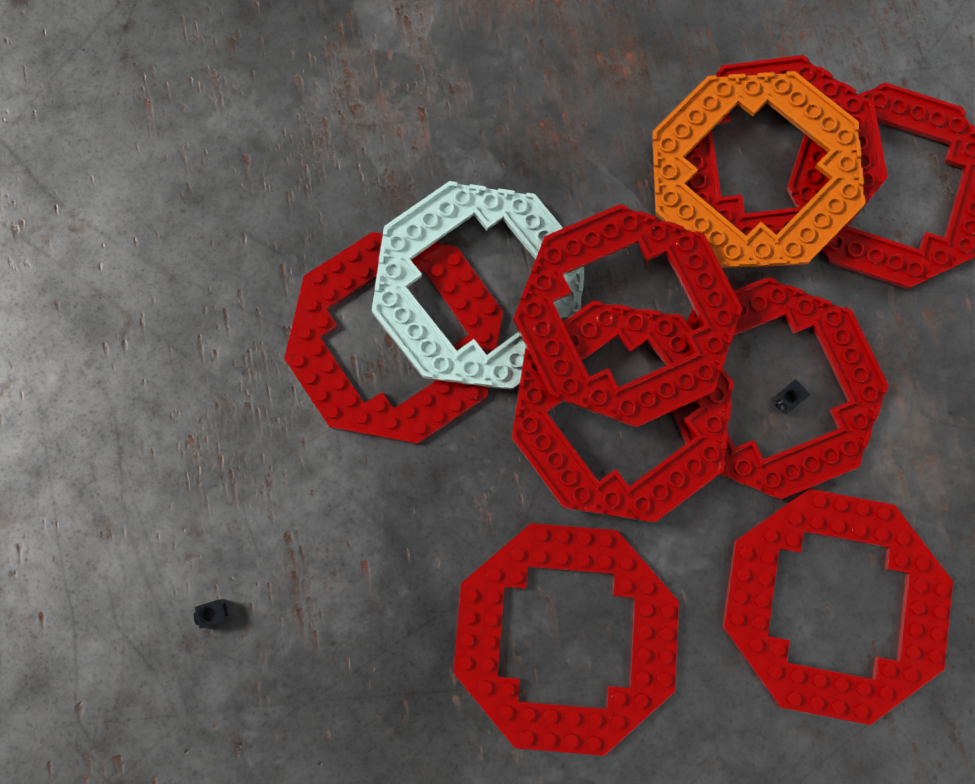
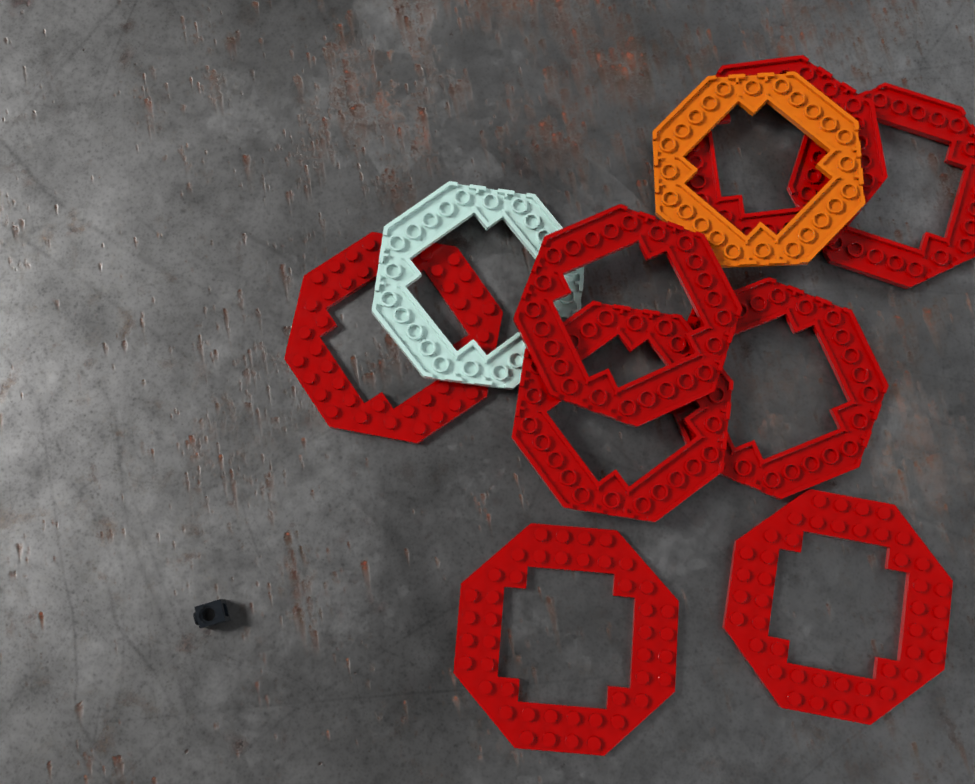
(798, 393): black brick -> none

